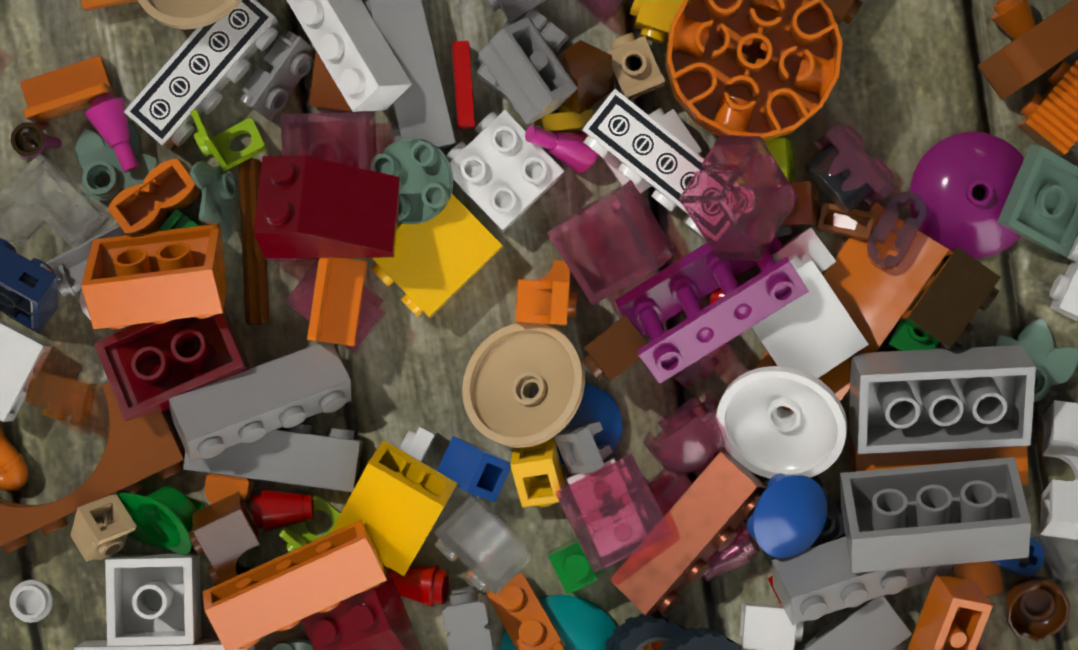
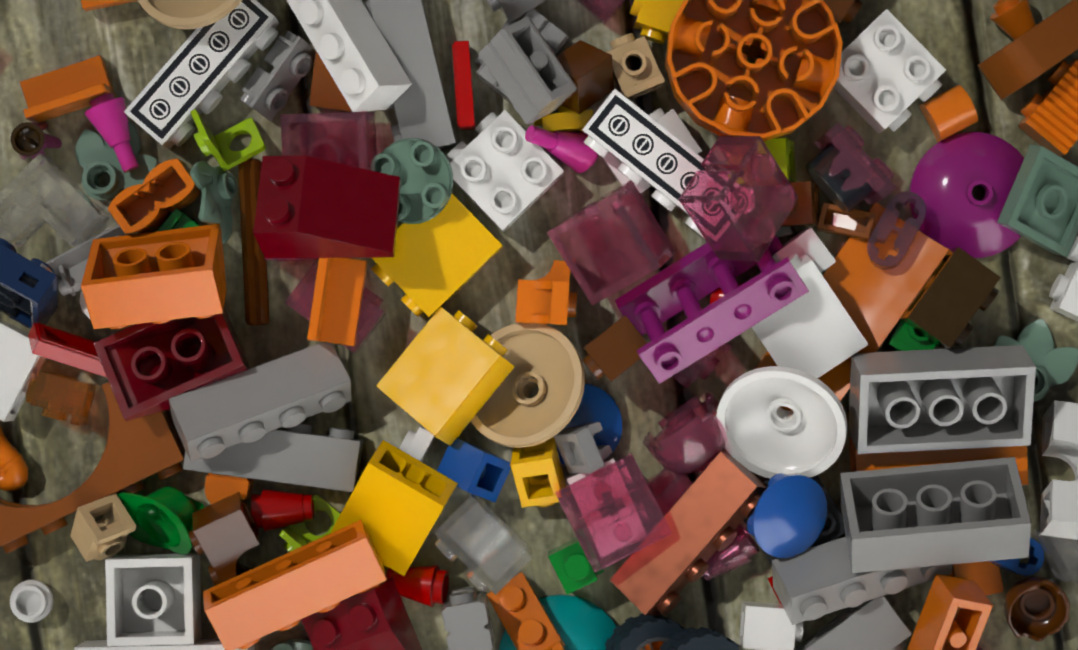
(65, 348): none -> red tile
(446, 374): none -> yellow brick
(886, 73): none -> white brick
(949, 112): none -> orange brick

